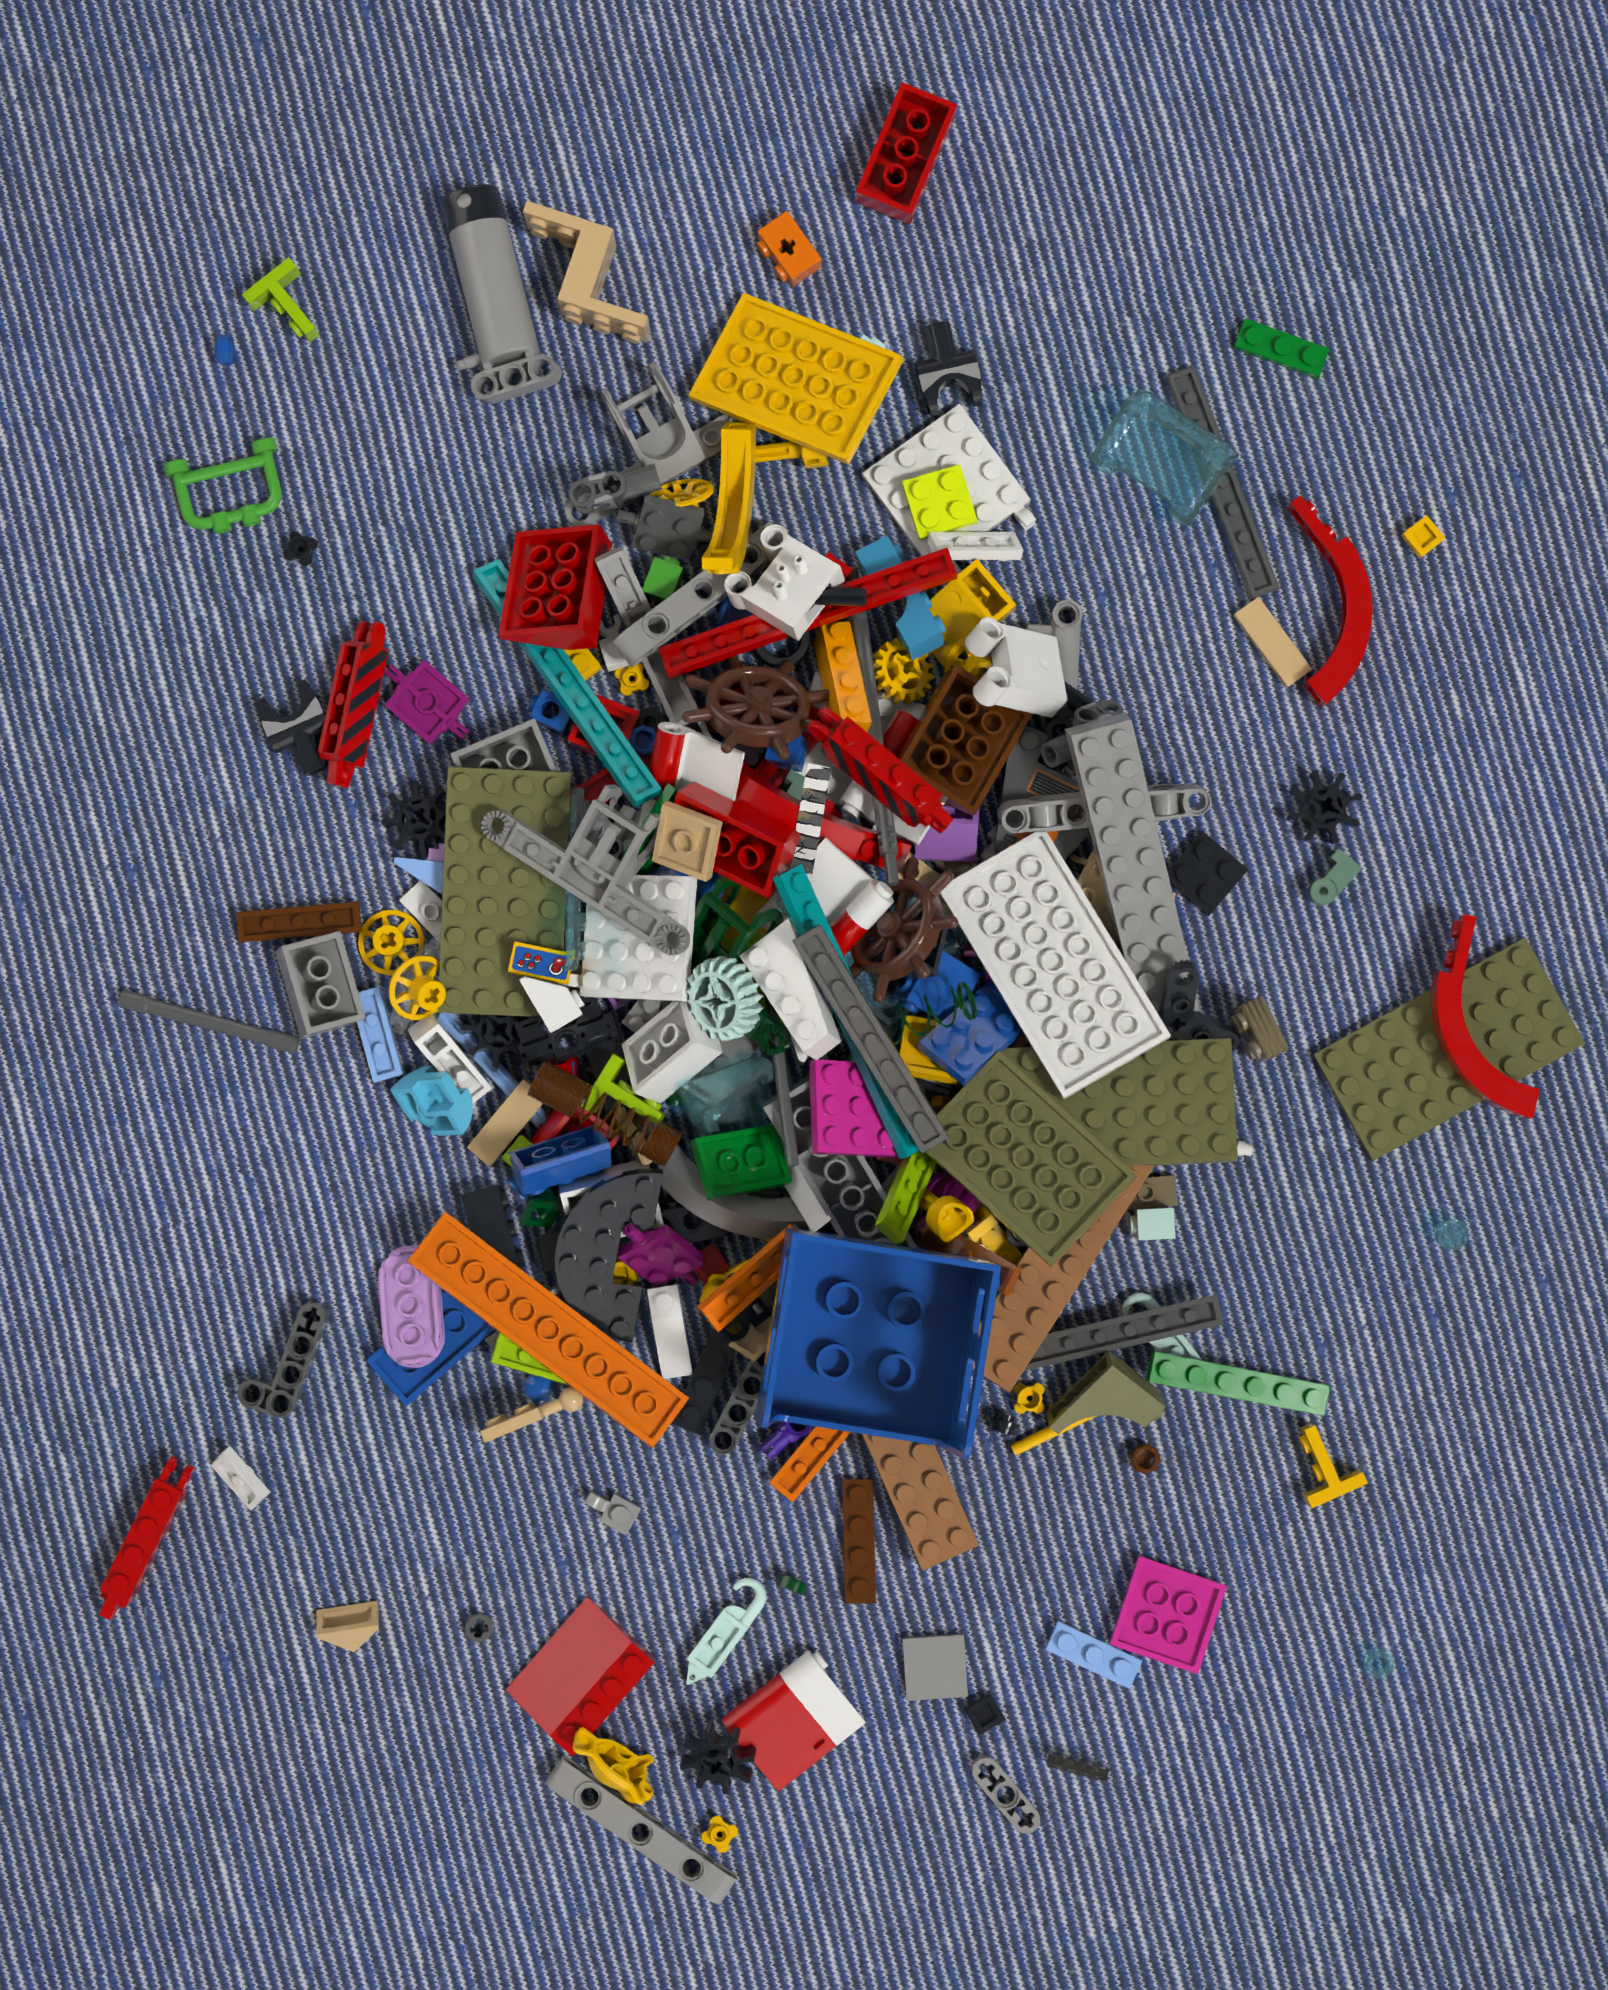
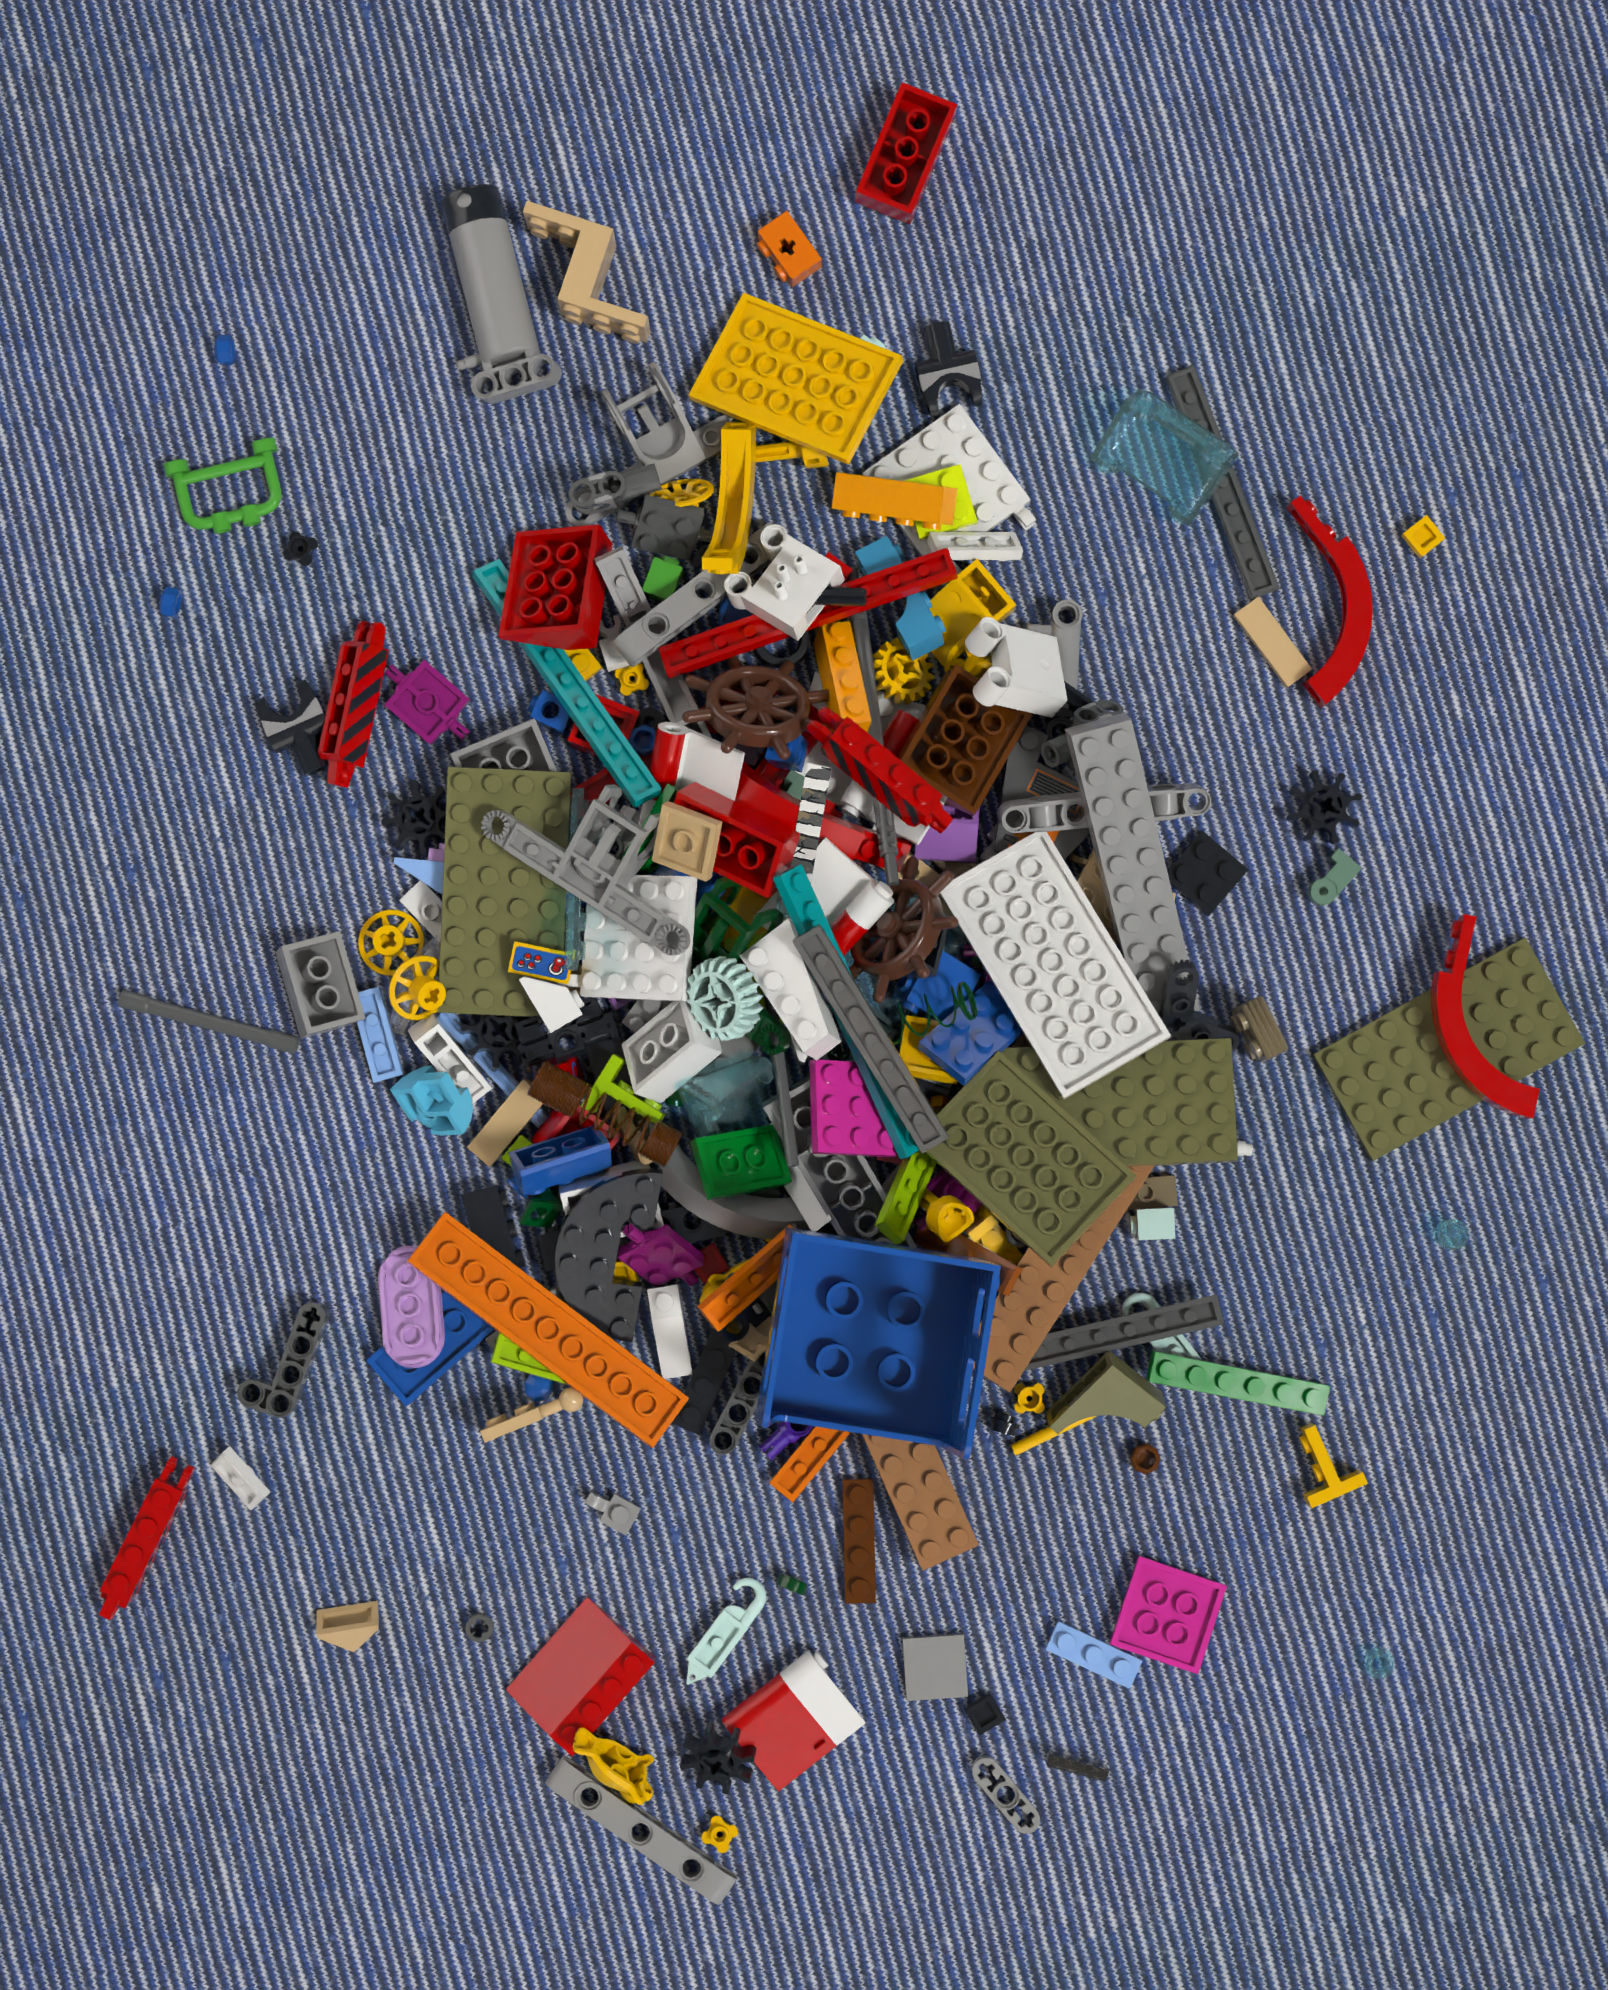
(170, 602): none -> blue tile
(272, 286): lime bracket -> none
(298, 922): reddish brown plate -> none
(895, 499): none -> light orange brick
(1281, 348): green plate -> none

